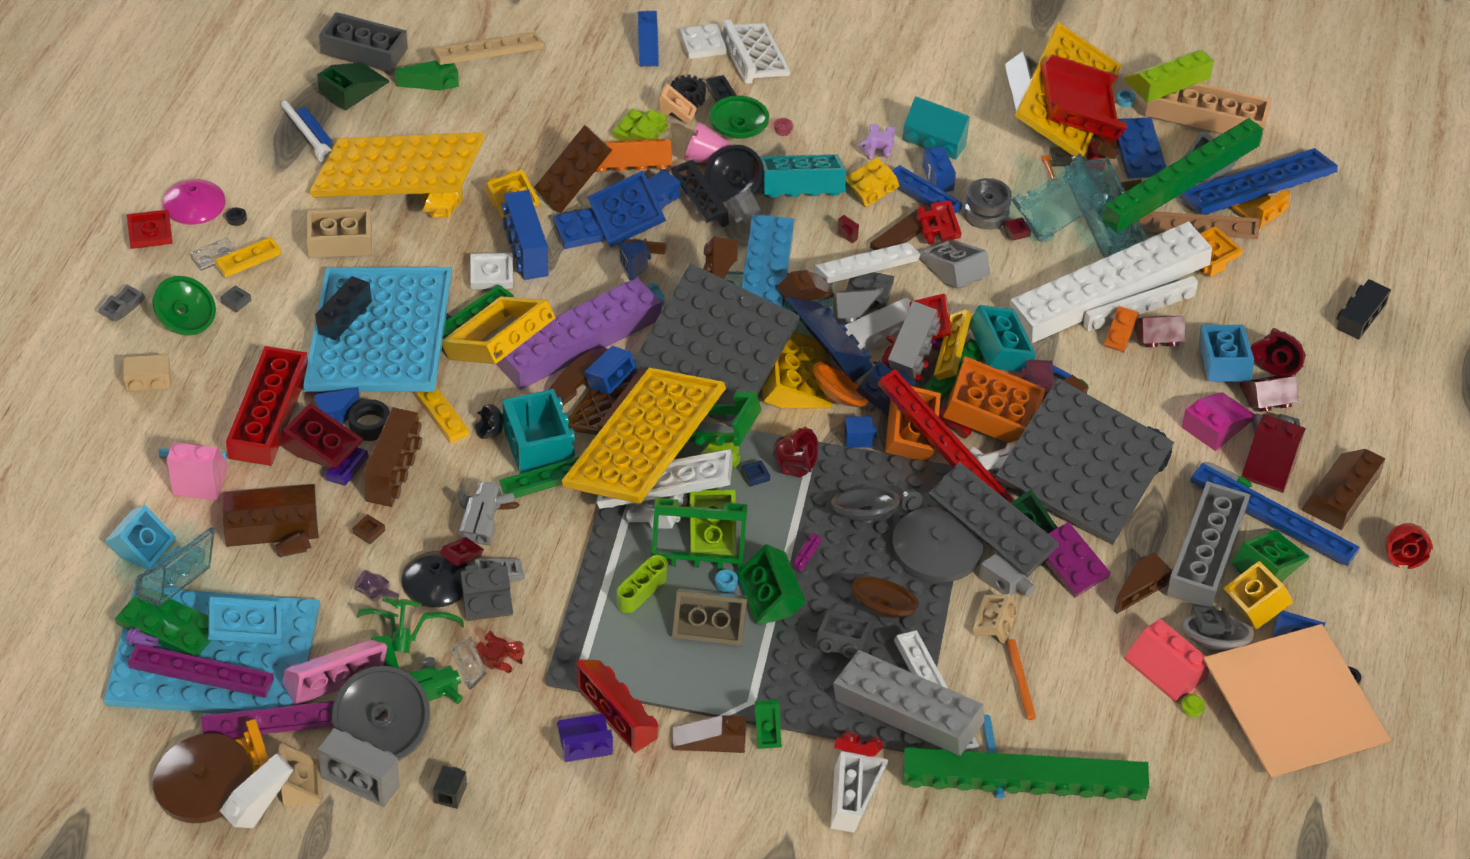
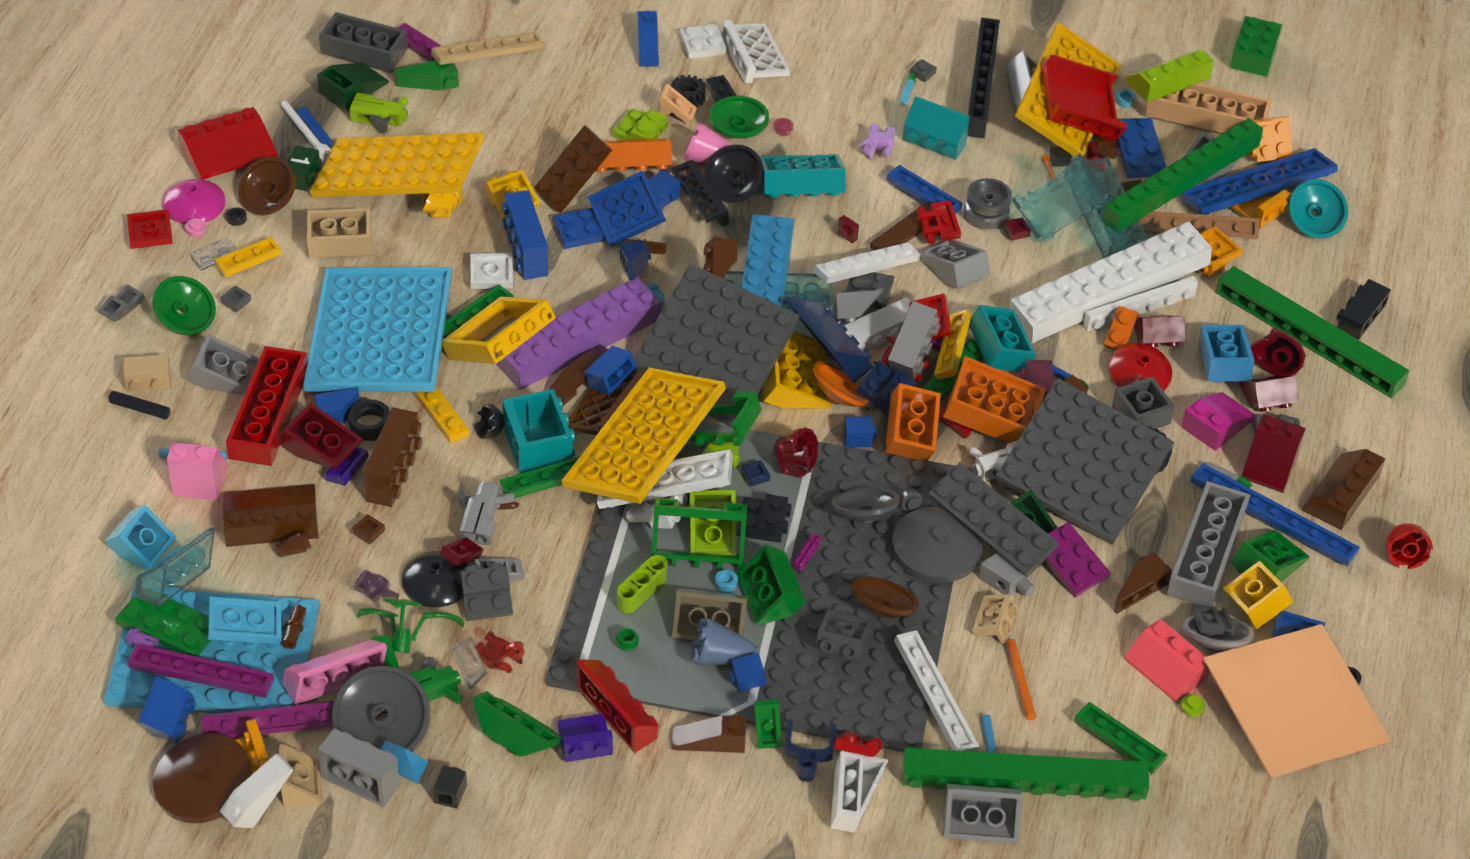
(139, 405): none -> black axle
(167, 710): none -> blue slope
(195, 227): none -> bright pink plate
(222, 367): none -> light grey slope
(226, 143): none -> red slope
(259, 182): none -> reddish brown dish
(294, 627): none -> reddish brown axle
(305, 165): none -> dark green brick
(343, 308): black brick -> none
(378, 112): none -> lime piece
(409, 764): none -> dark azure slope
(419, 42): none -> magenta plate
(512, 726): none -> green wedge
(627, 634): none -> green plate
(719, 644): none -> sand blue cone
(743, 206): clear brick -> none
(748, 672): none -> blue brick
(766, 518): none -> black plate
(805, 286): reddish brown slope -> none
(806, 757): none -> dark blue piece
(872, 182): yellow plate -> none
(908, 88): none -> medium azure piece
(909, 702): light grey brick -> none
(923, 70): none -> dark grey plate
(935, 429): red plate -> none
(939, 168): blue brick -> none
(982, 77): none -> black brick
(982, 813): none -> light grey slope
(1119, 736): none -> green plate
(1127, 365): none -> red dish
(1144, 403): none -> dark grey brick
(1256, 46): none -> green brick
(1275, 139): none -> light orange plate
(1312, 331): none -> green brick
(1327, 203): none -> teal dish

